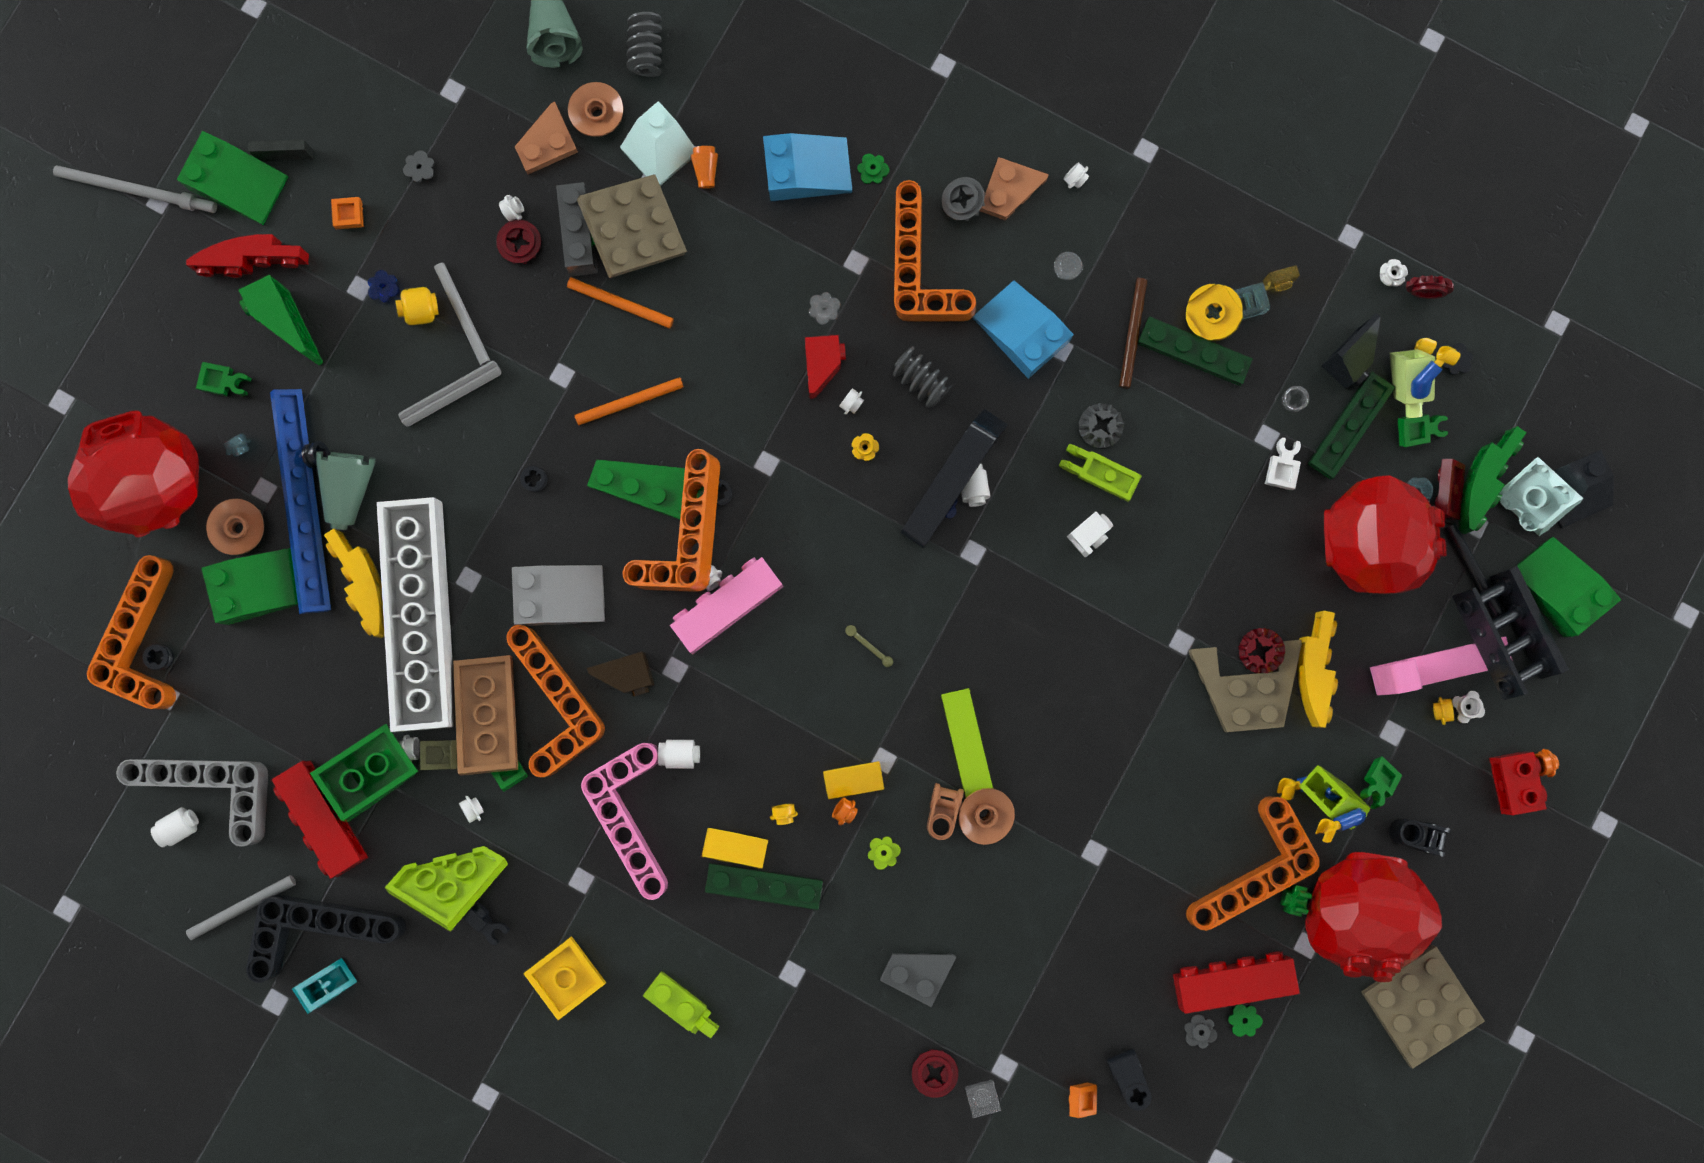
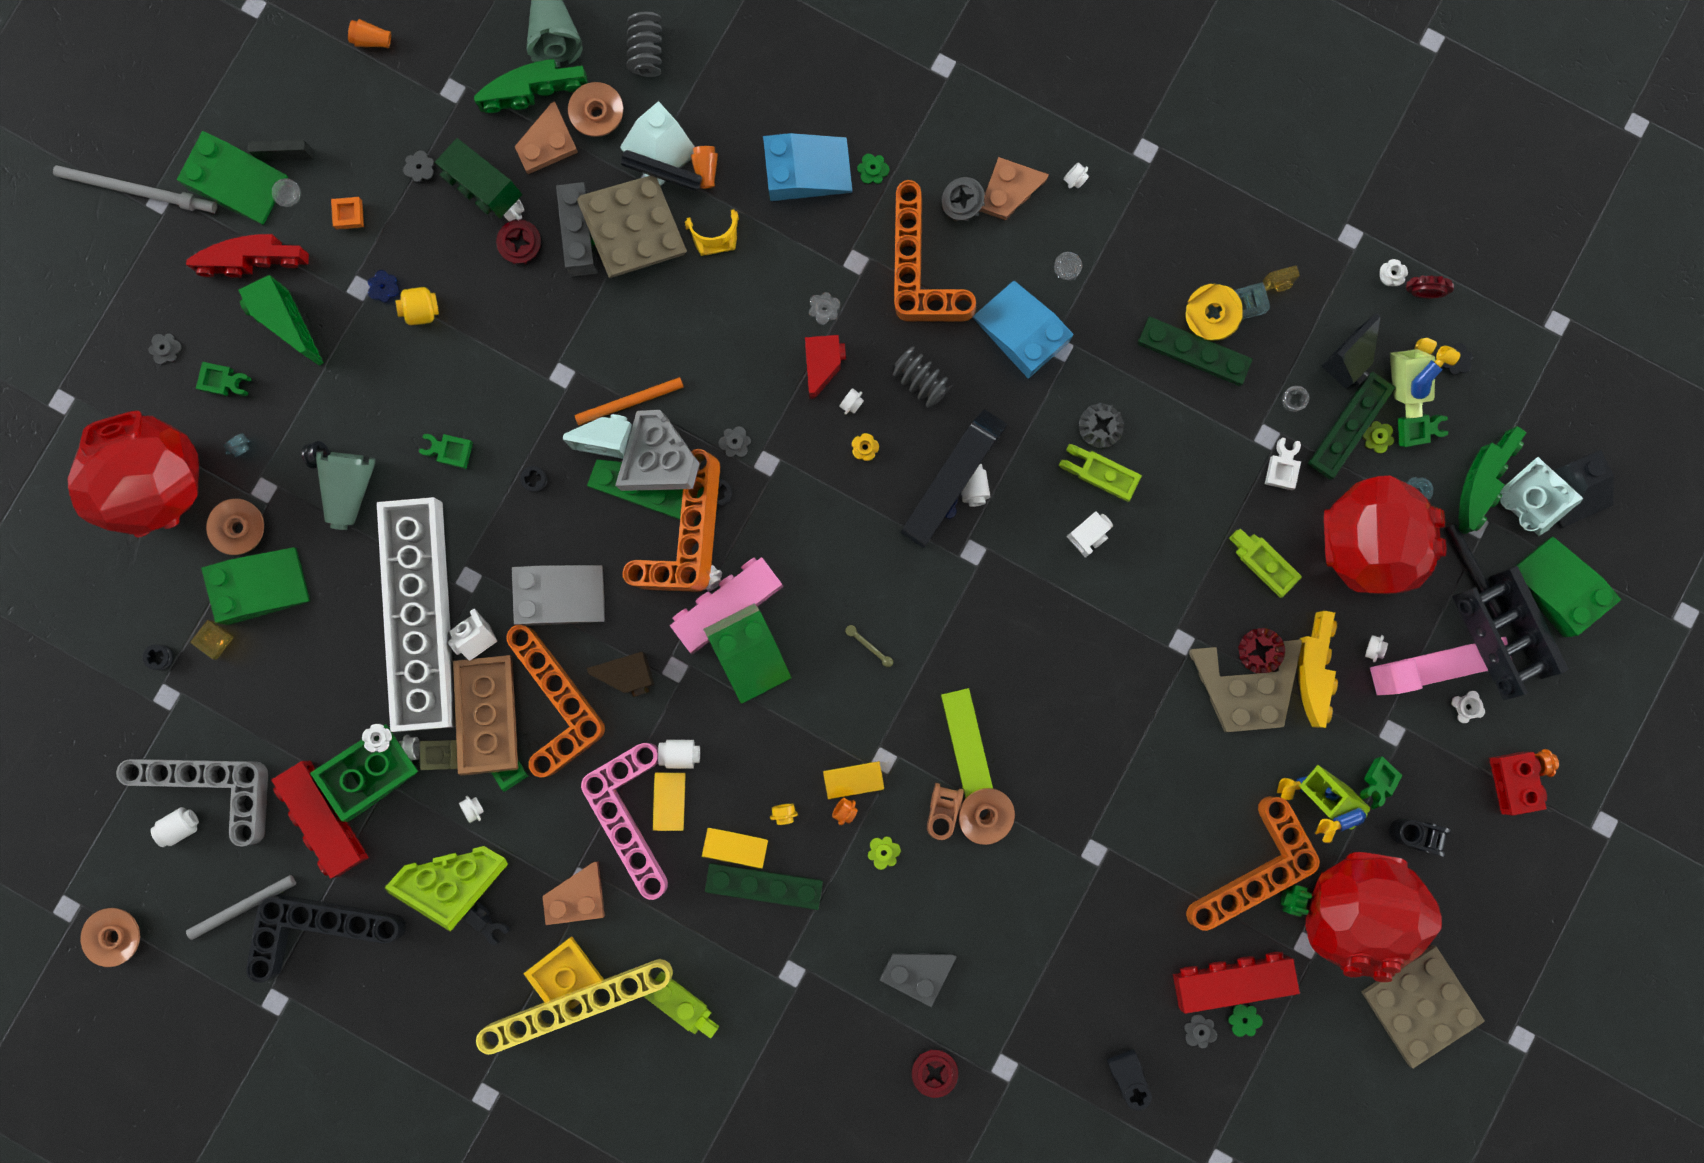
(97, 937): none -> nougat dish
(131, 638): orange beam -> none
(171, 348): none -> dark grey plant
(212, 639): none -> clear yellow plate
(286, 192): none -> clear plate
(300, 502): blue plate -> none
(324, 986): teal slope -> none
(366, 589): yellow slope -> none
(367, 35): none -> orange cone
(384, 738): none -> white plate
(449, 393): light grey axle -> none
(450, 450): none -> green plate
(462, 314): light grey bar -> none
(472, 636): none -> white brick
(477, 179): none -> dark green brick
(518, 86): none -> green slope
(564, 1016): none -> light yellow beam
(576, 898): none -> nougat wing
(601, 436): none -> light aqua slope
(620, 302): orange bar -> none
(656, 456): none -> light grey plate
(661, 170): none -> black axle
(669, 801): none -> yellow slope
(718, 244): none -> yellow helmet
(740, 448): none -> dark grey plant
(747, 653): none -> green slope
(982, 1098): clear plate -> none
(1083, 1100): orange plate -> none
(1133, 333): reddish brown bar -> none
(1265, 562): none -> lime hinge
(1376, 648): none -> white plate
(1378, 444): none -> lime plant
(1443, 710): yellow plate -> none
(1450, 488): dark red plate -> none

